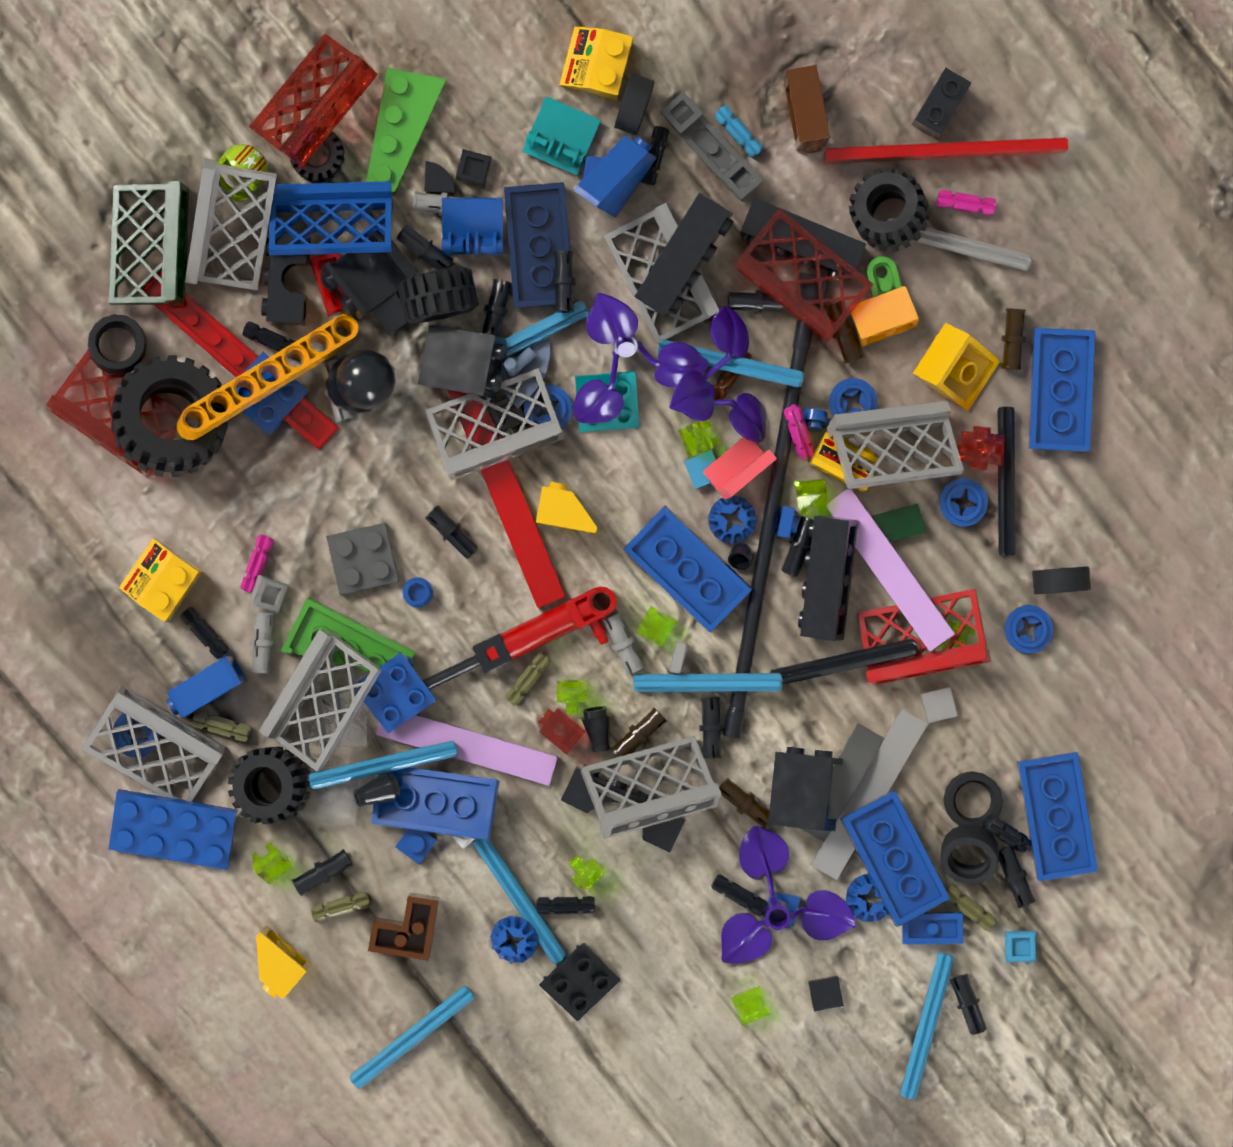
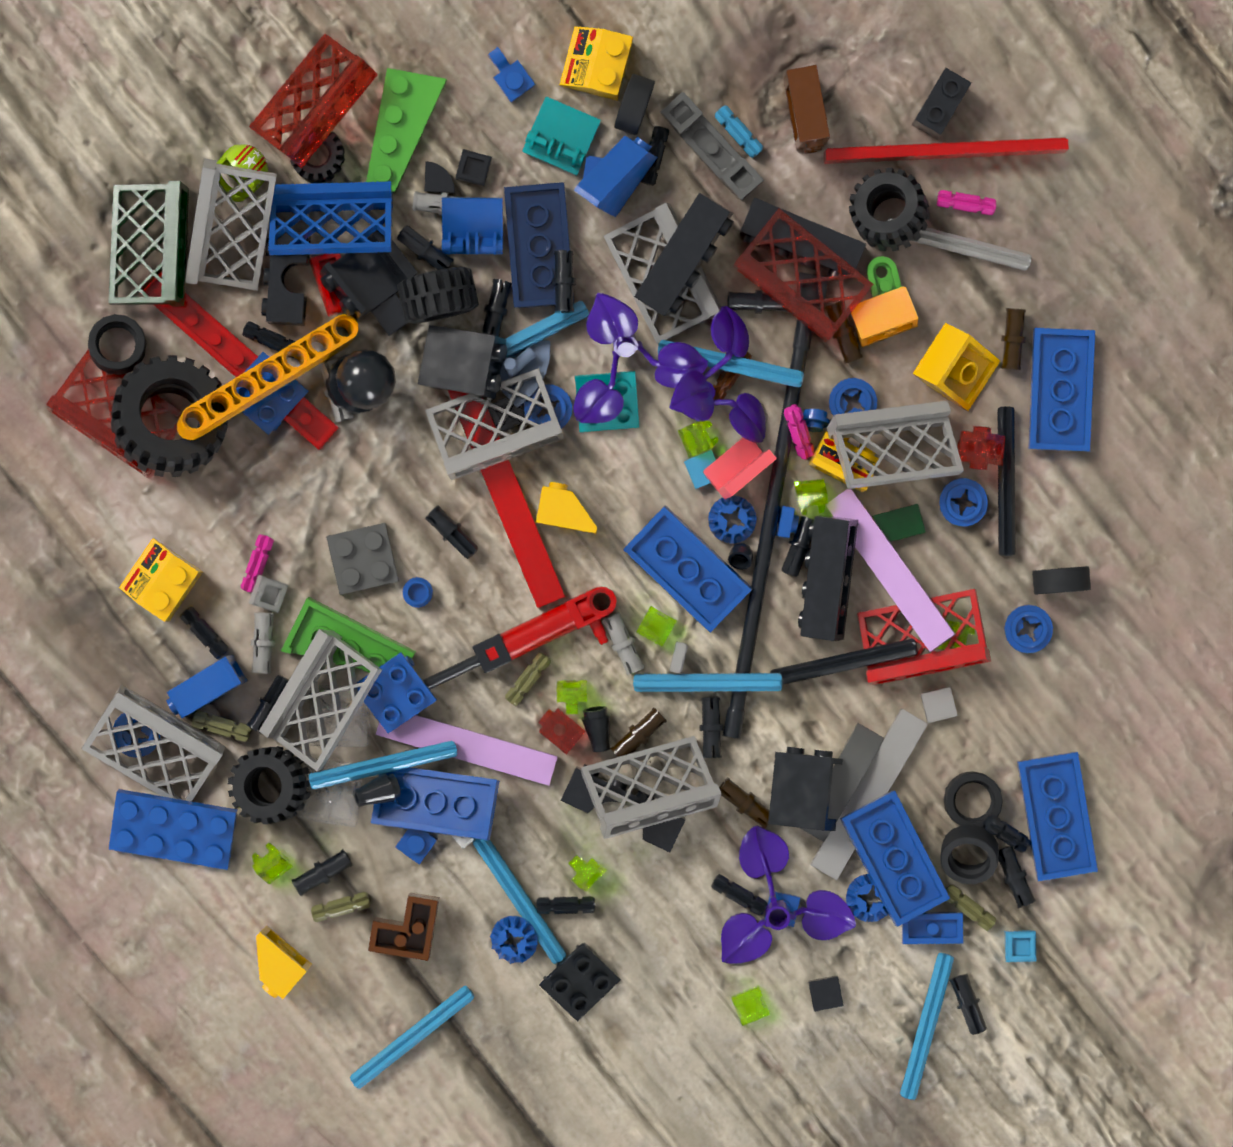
(267, 702): none -> black axle
(512, 78): none -> blue plate

